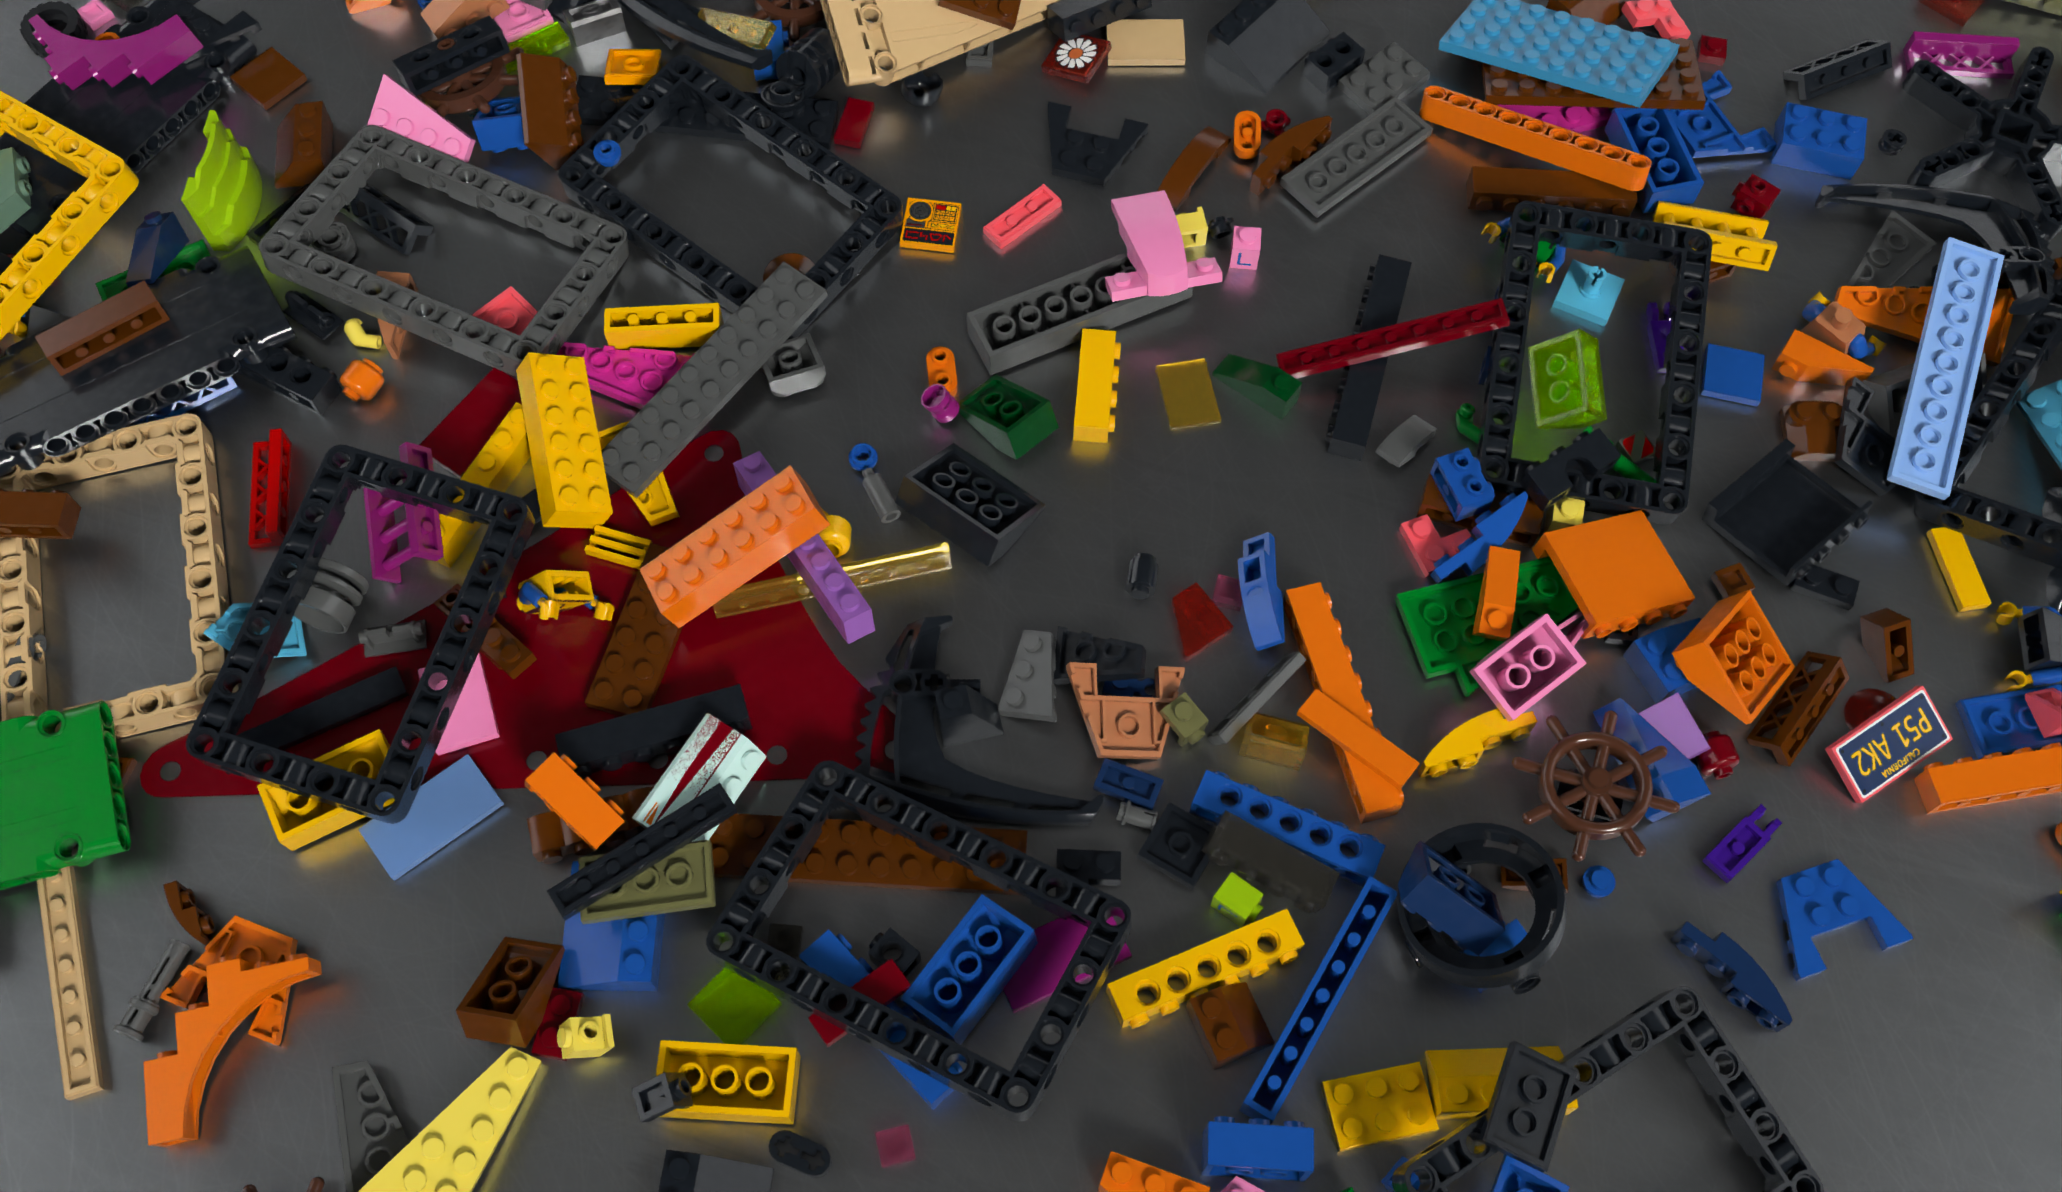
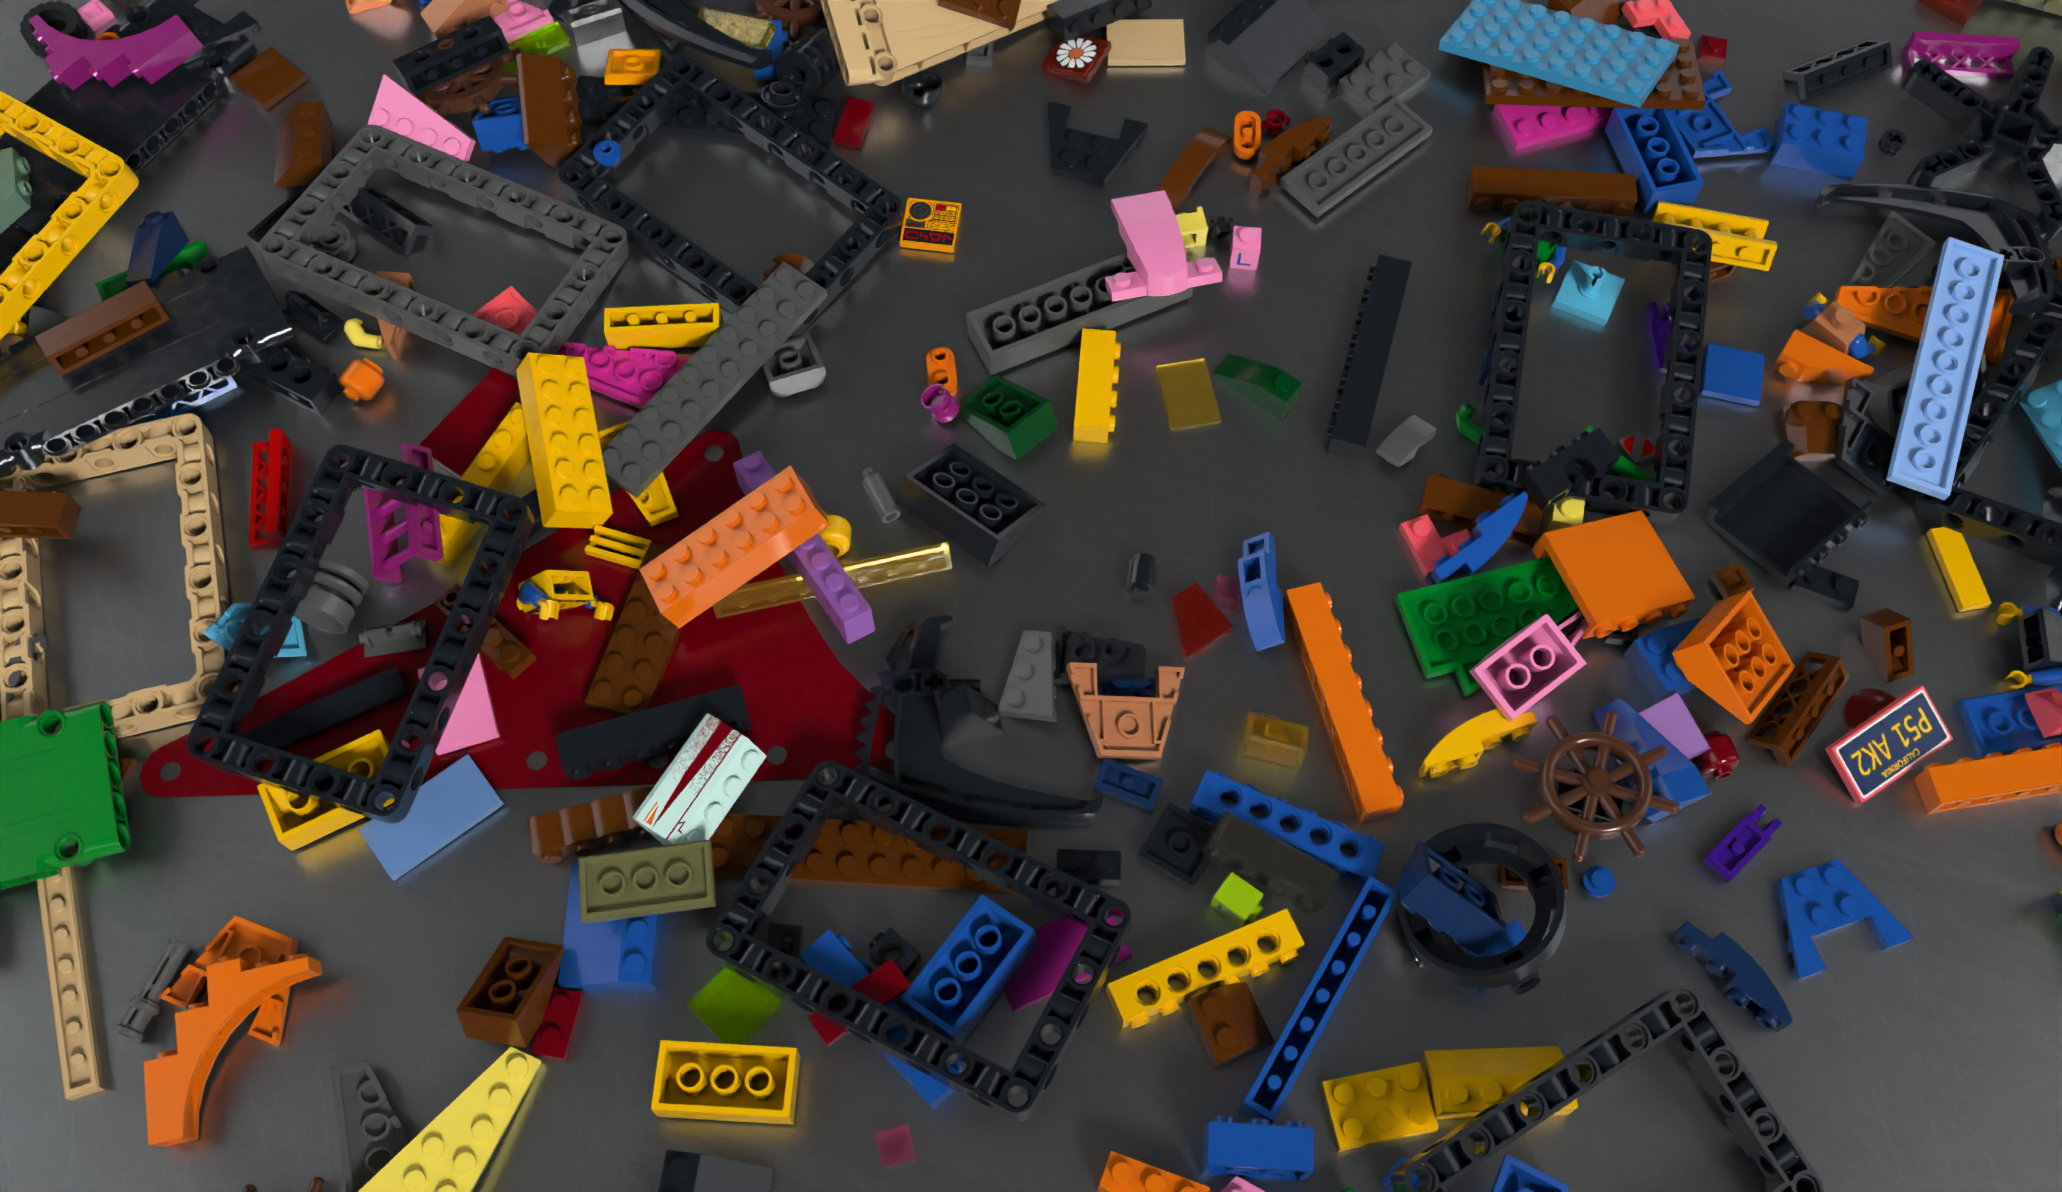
(184, 908): reddish brown slope -> none
(225, 188): lime slope -> none
(575, 800): orange wedge -> none
(585, 1036): light yellow brick -> none
(642, 851): black tile -> none
(662, 1095): black bracket -> none
(803, 1146): black beam -> none
(862, 450): blue plate -> none
(1022, 216): coral tile -> none
(1136, 815): dark grey pin -> none
(1185, 719): olive bracket -> none
(1255, 698): dark grey tile -> none
(1358, 739): orange tile -> none
(1394, 339): dark red tile -> none
(1462, 484): blue brick -> none
(1497, 594): orange slope -> none
(1528, 1106): black tile -> none
(1535, 138): orange beam -> none
(1567, 382): clear neon green slope -> none
(1754, 197): dark red brick -> none

